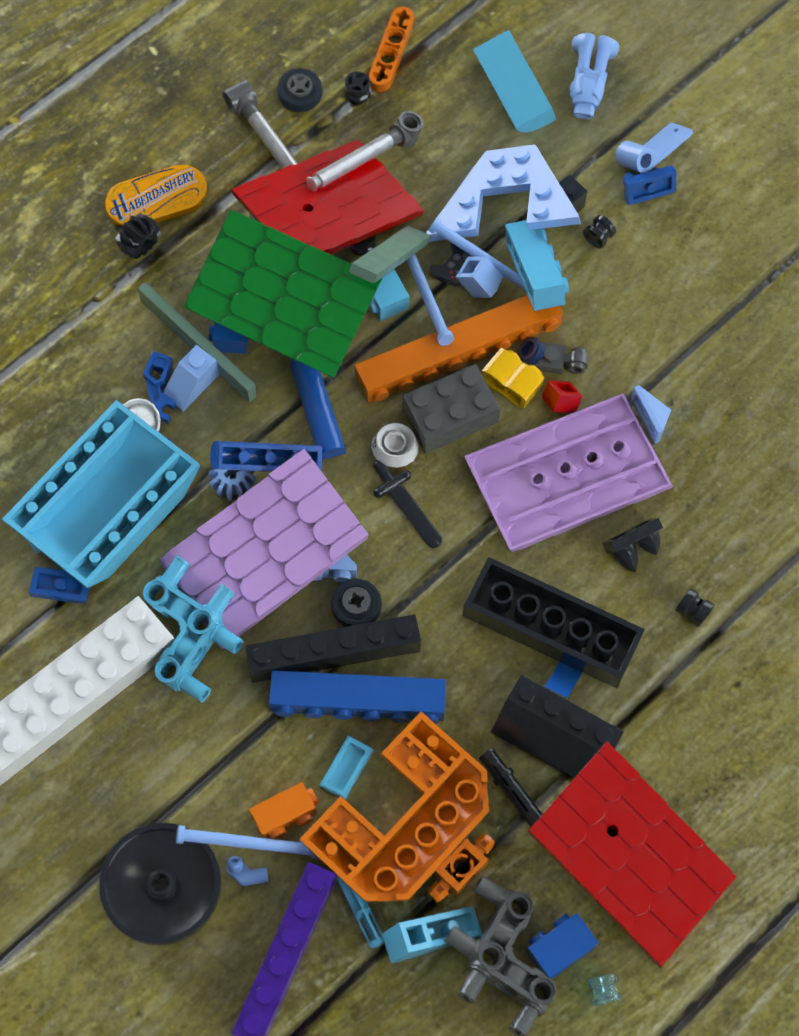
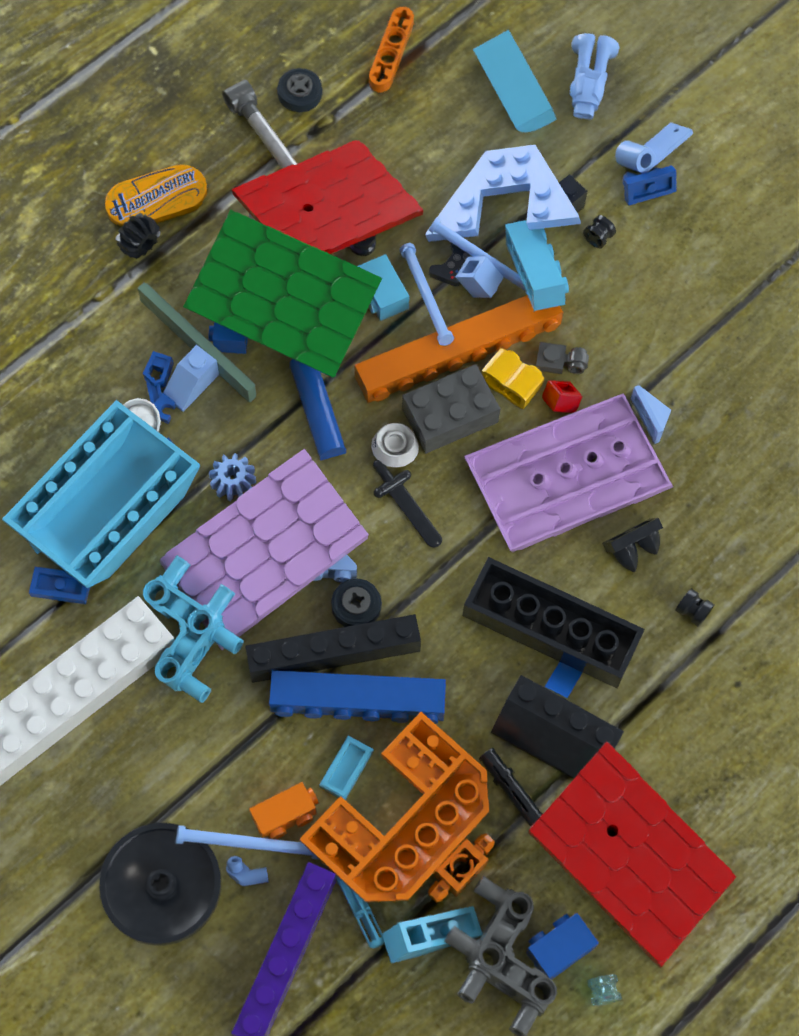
(257, 456): blue brick -> none
(362, 84): black wheel -> none
(389, 254): sand green tile -> none
(402, 133): flat silver piece -> none
(531, 351): dark blue tile -> none

